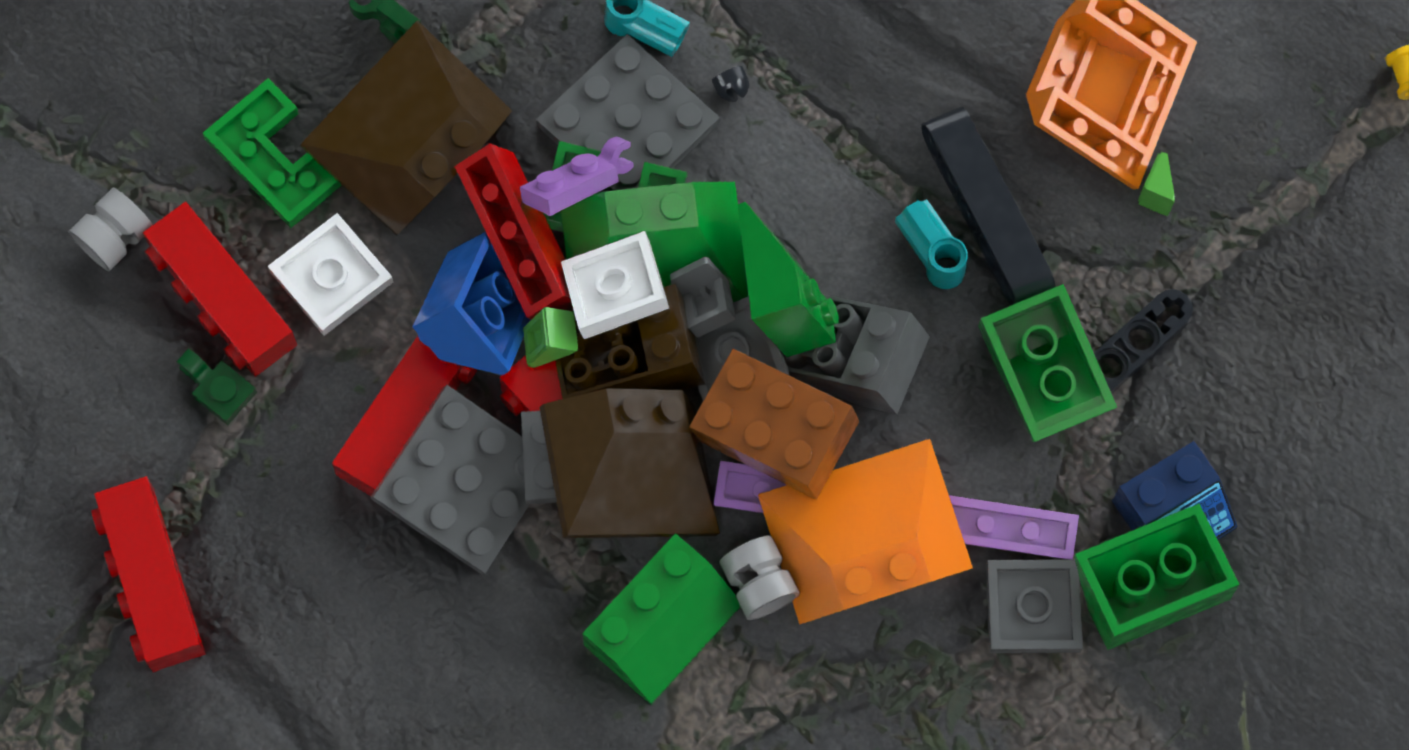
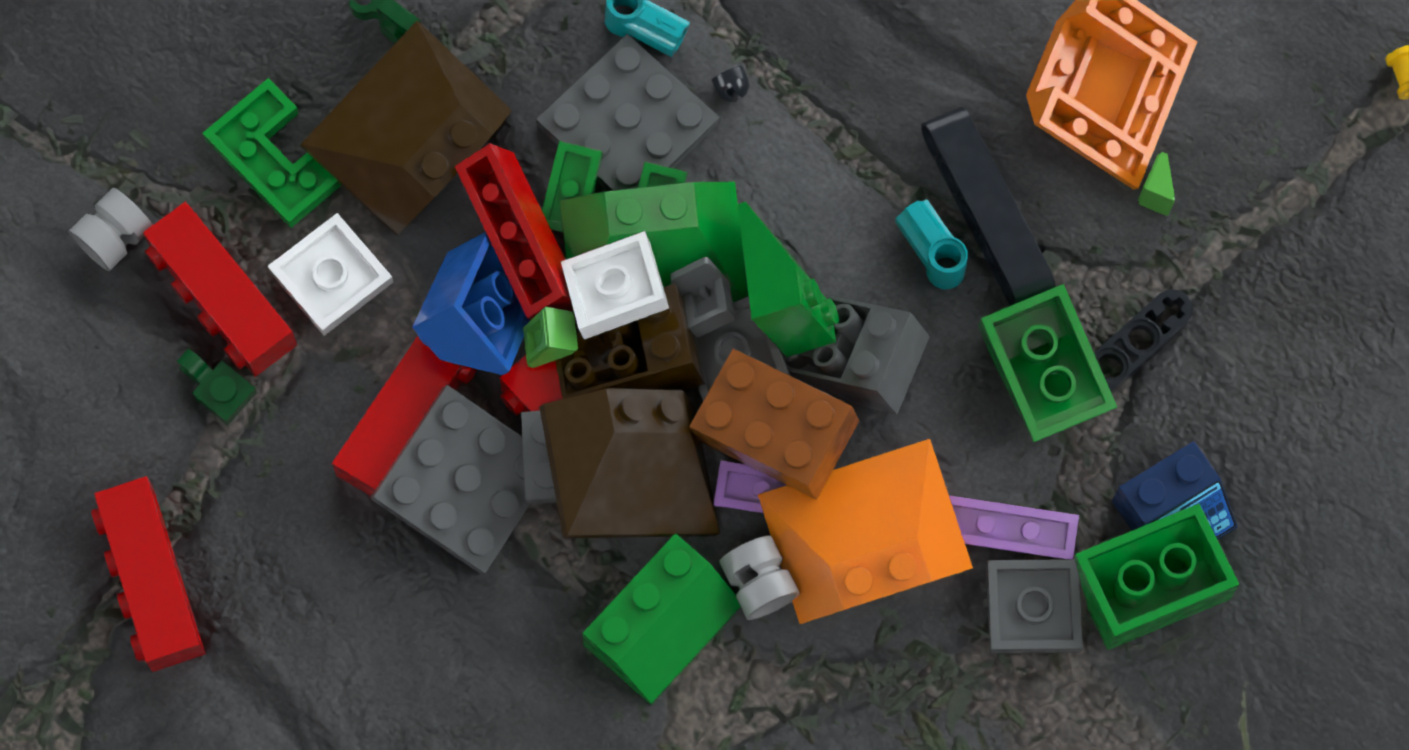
(577, 179): medium lavender plate -> none

